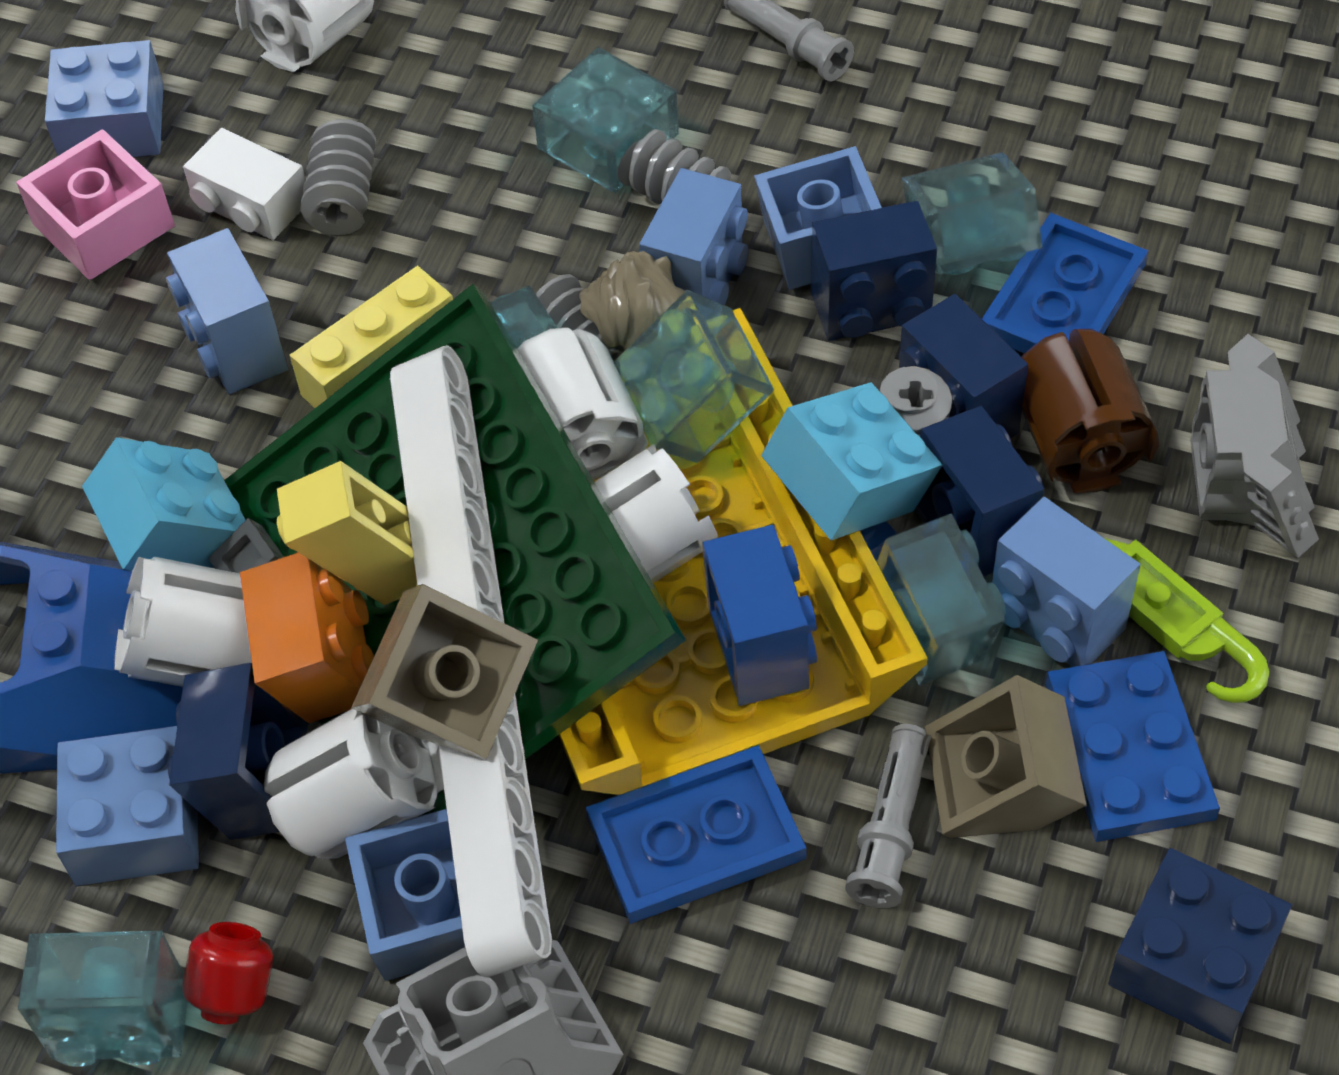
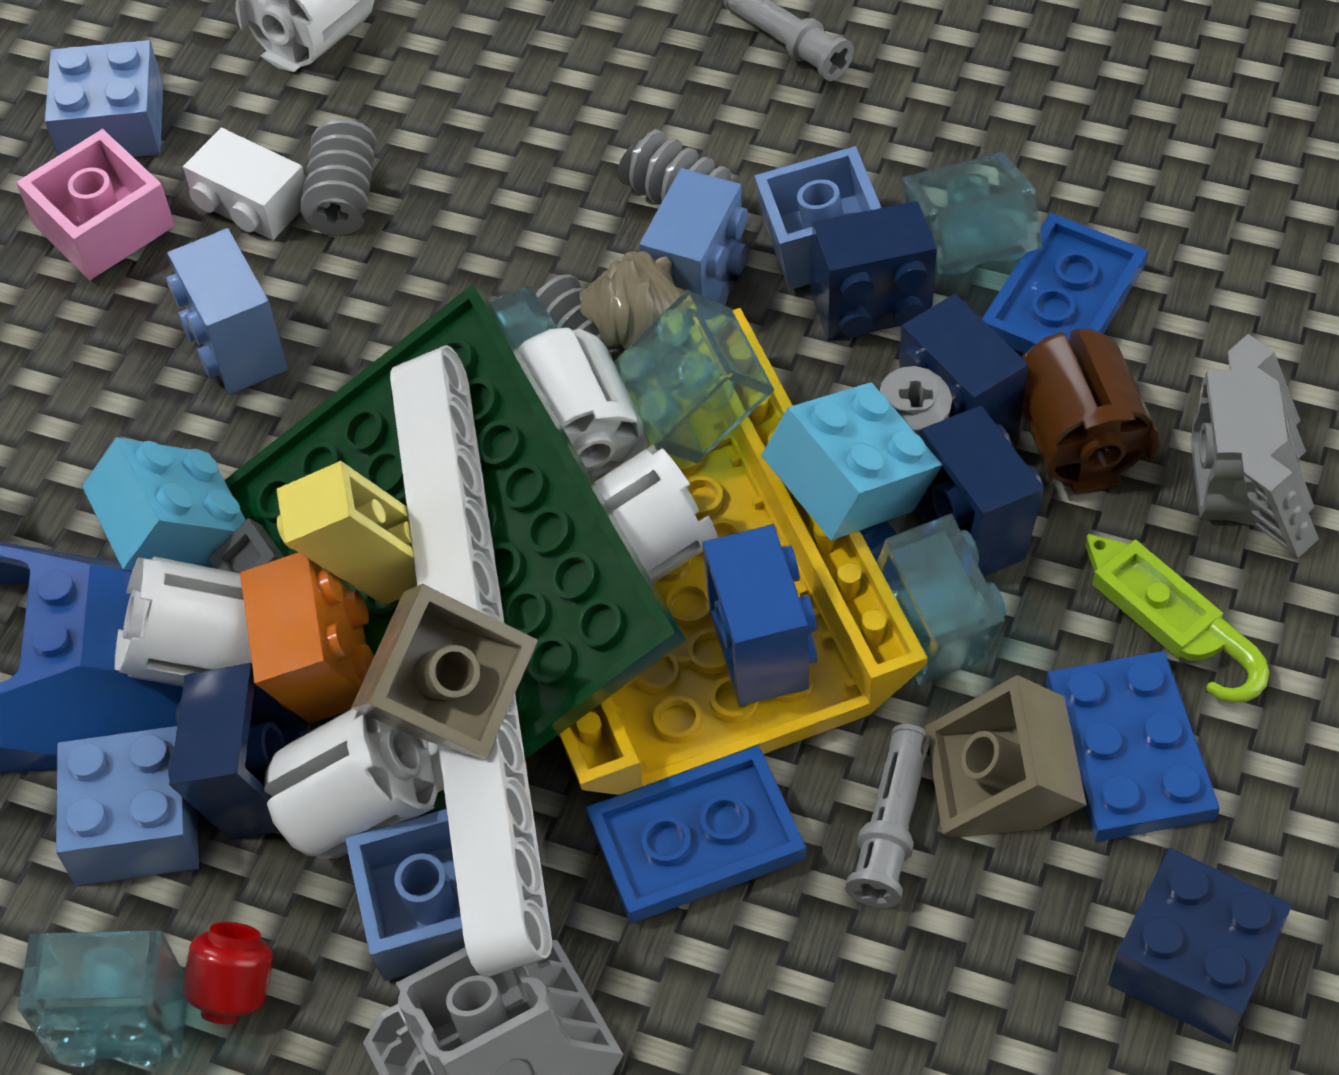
(365, 334): light yellow brick -> none
(600, 113): clear light blue brick -> none
(1064, 584): medium blue brick -> none

